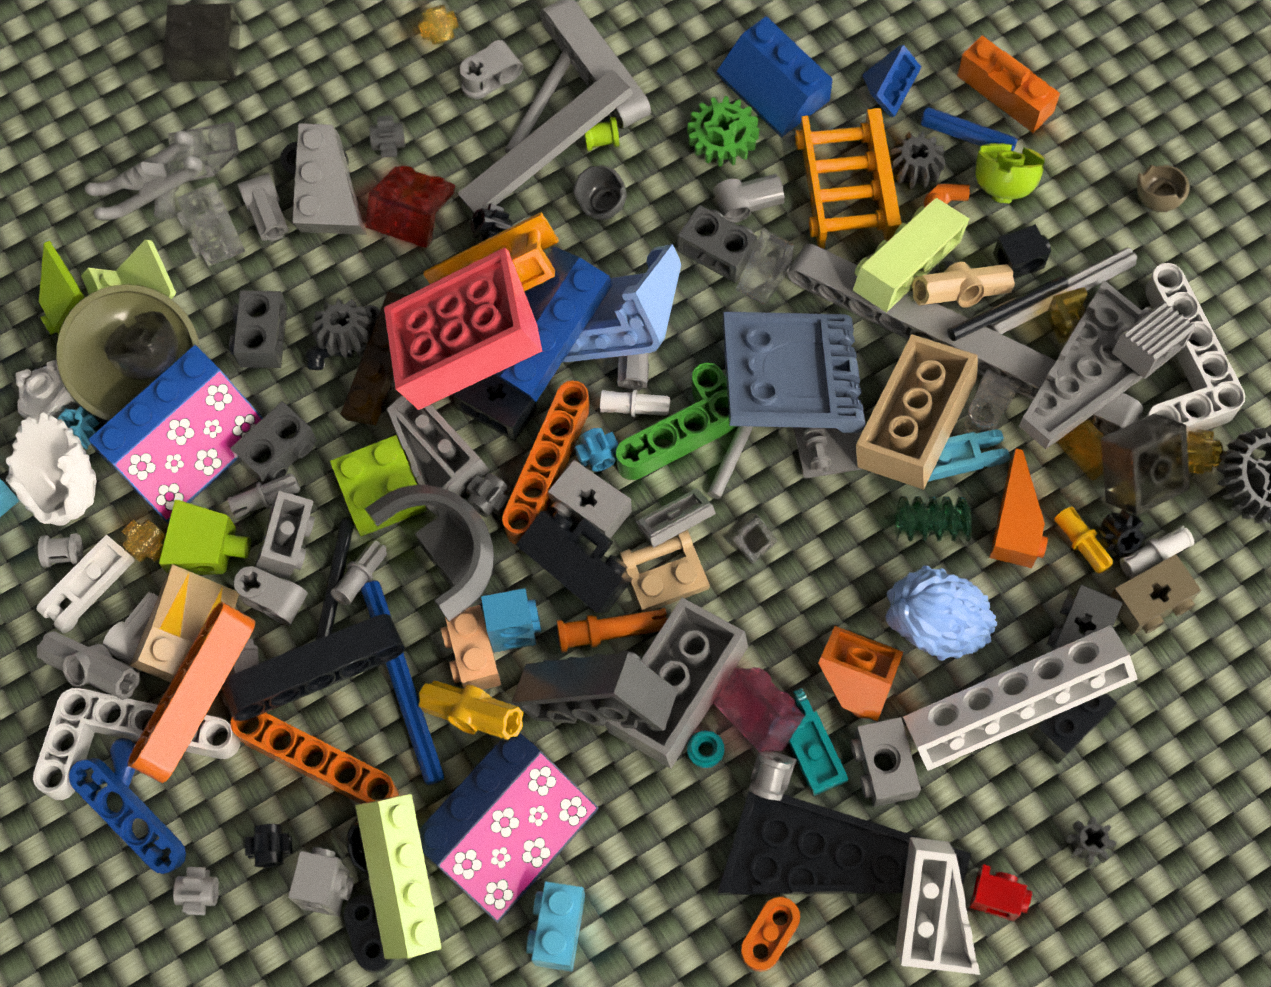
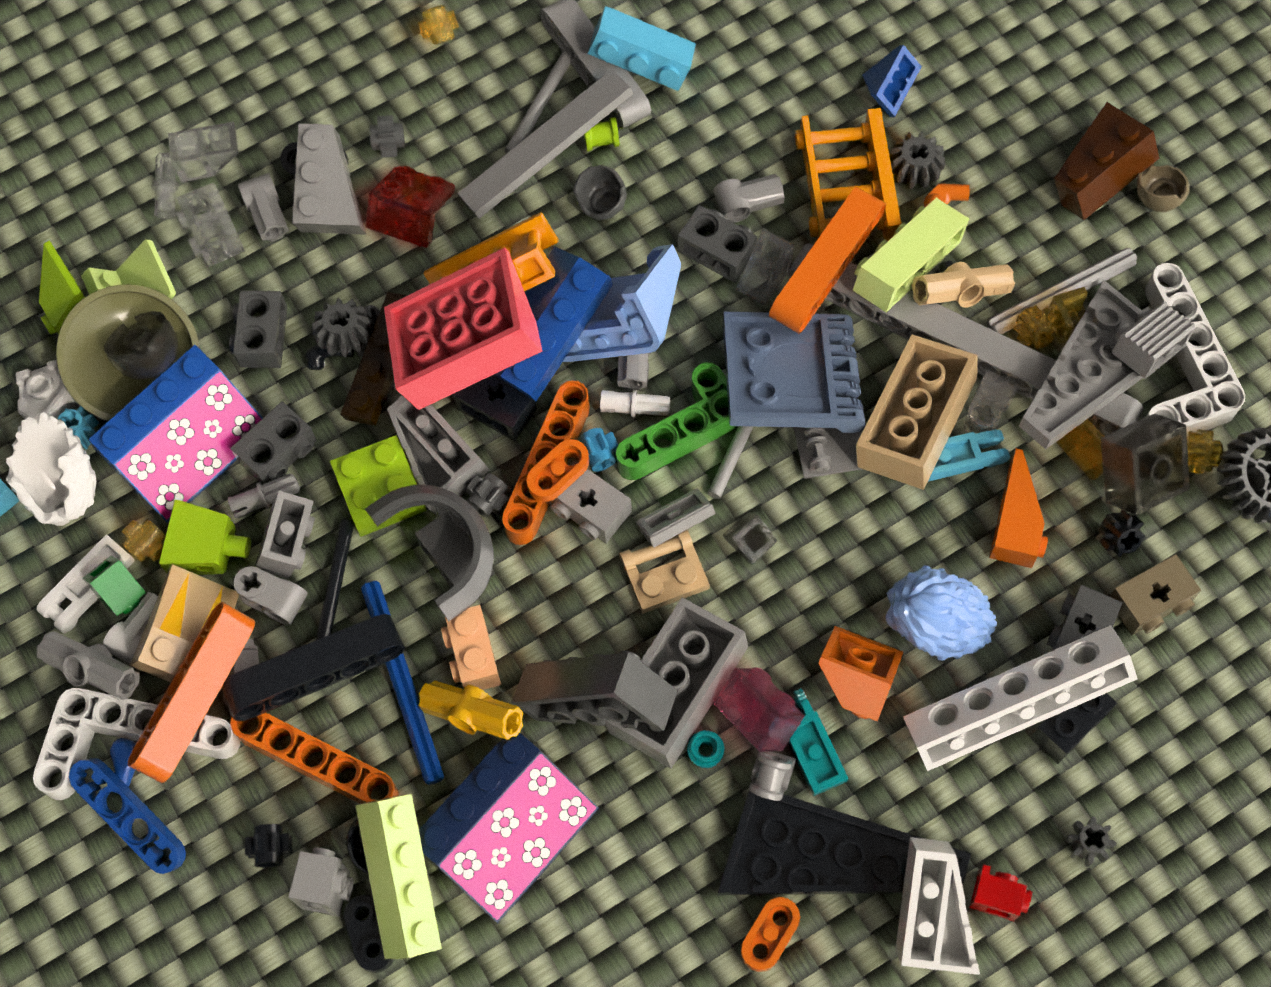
(60, 550): light grey bush -> none
(115, 586): none -> brick
(148, 178): light grey piece -> none
(196, 890): light grey gear -> none
(201, 42): clear smoke brick -> none
(359, 572): light grey axle -> none
(489, 222): black gear -> none
(492, 67): light grey piece -> none
(510, 620): dark azure brick -> none
(555, 470): none -> orange plate
(558, 926): medium azure brick -> none
(580, 569): black piece -> none
(594, 630): orange pin -> none
(642, 48): none -> medium azure brick
(725, 128): bright green gear -> none
(775, 77): blue slope -> none
(827, 260): none -> orange beam
(889, 740): light grey brick -> none
(933, 518): clear green piece -> none
(964, 129): blue axle -> none
(1007, 172): lime cylinder -> none
(1007, 308): black bar -> none
(1008, 84): orange piece -> none
(1023, 251): black brick -> none
(1036, 327): none -> clear yellow gear
(1084, 539): yellow axle -> none
(1105, 161): none -> reddish brown wedge
(1156, 551): white pin -> none

